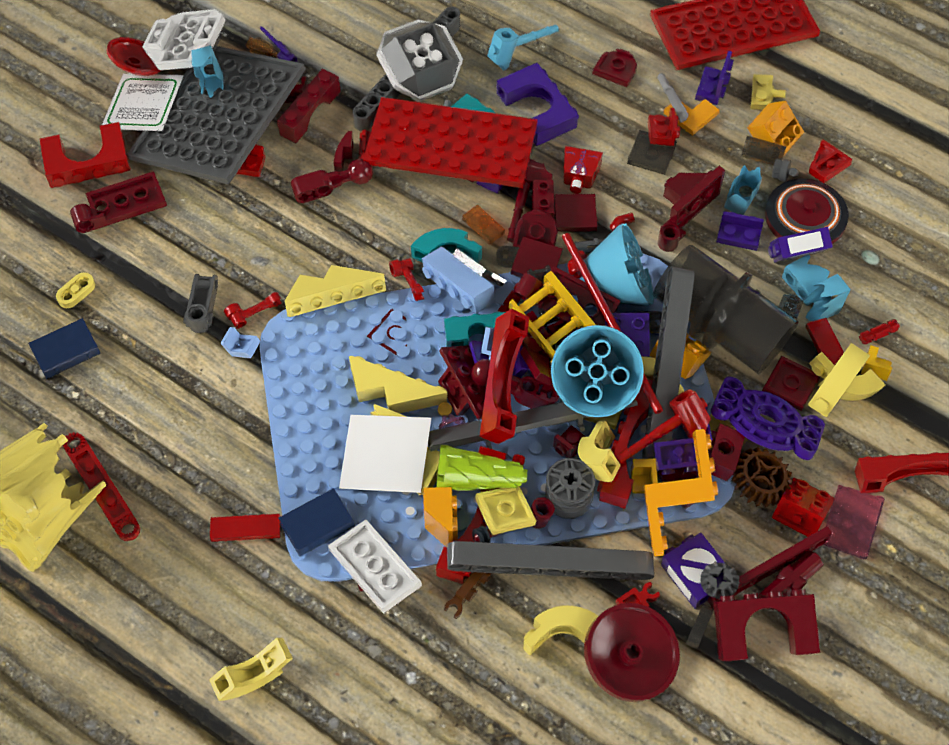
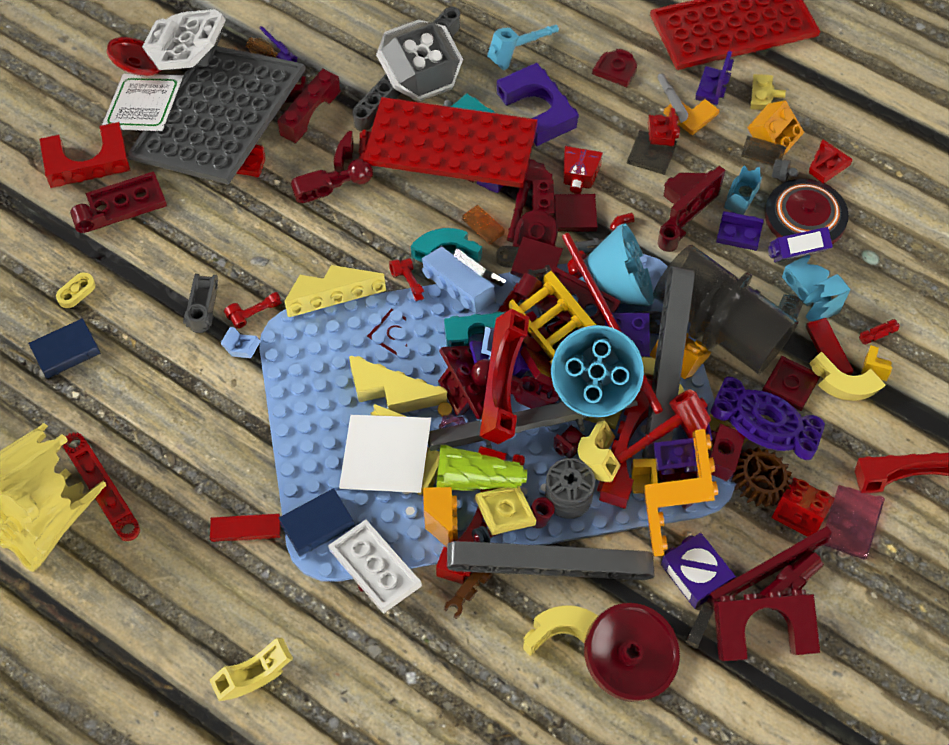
(199, 61): medium azure piece -> none
(642, 597): red plate -> none
(725, 588): dark grey gear -> none
(838, 380): light yellow arch -> none

